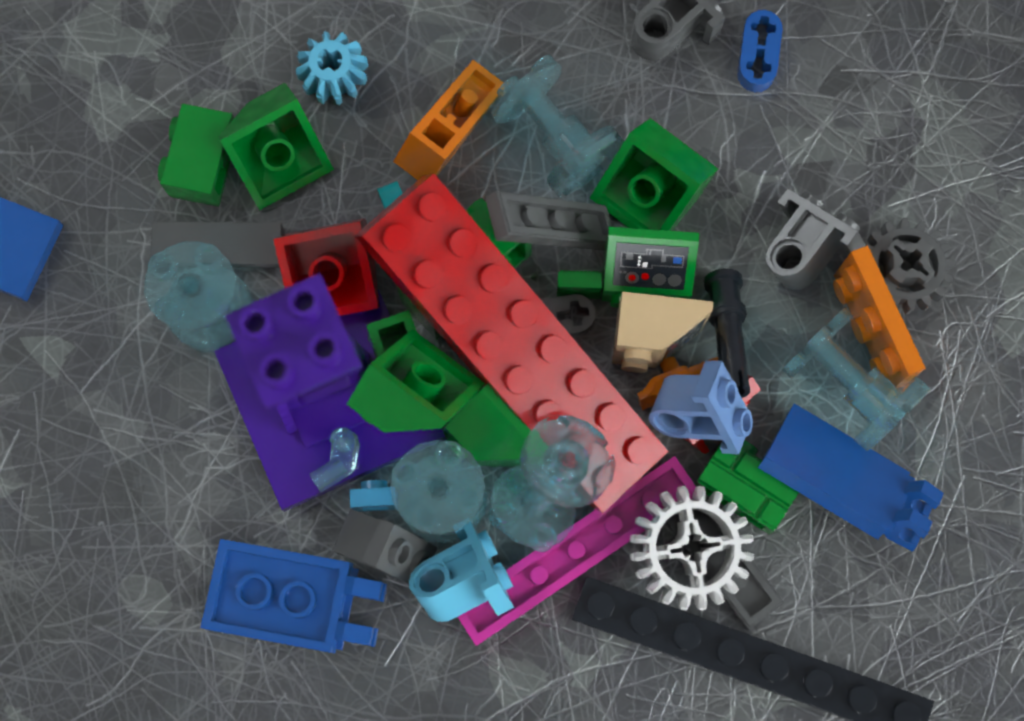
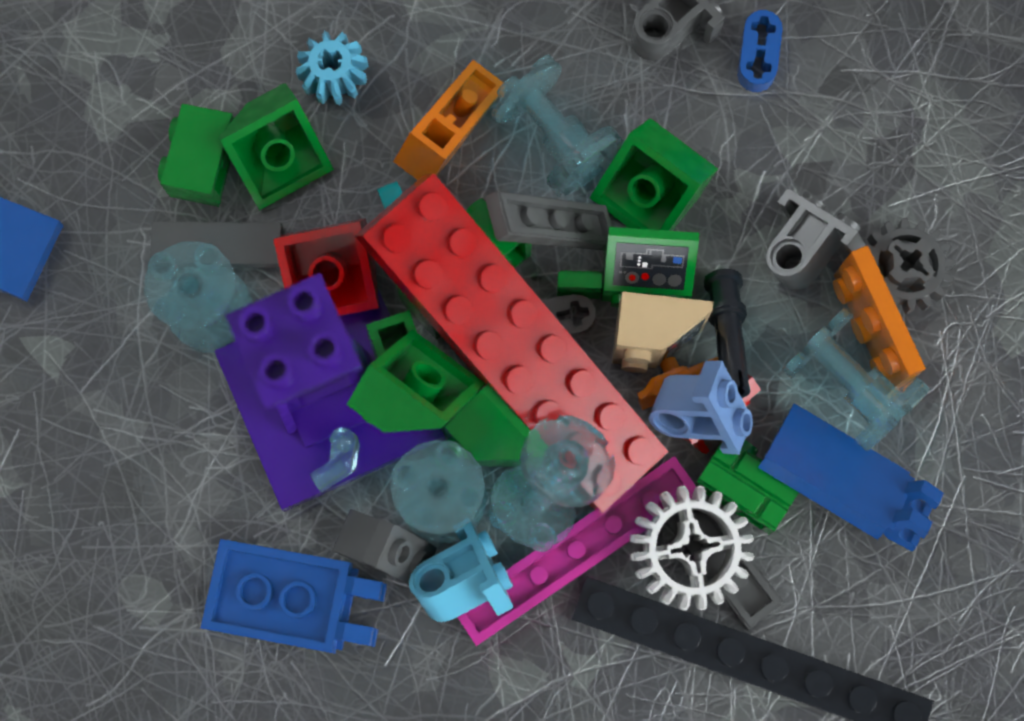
(372, 496): dark azure plate -> none

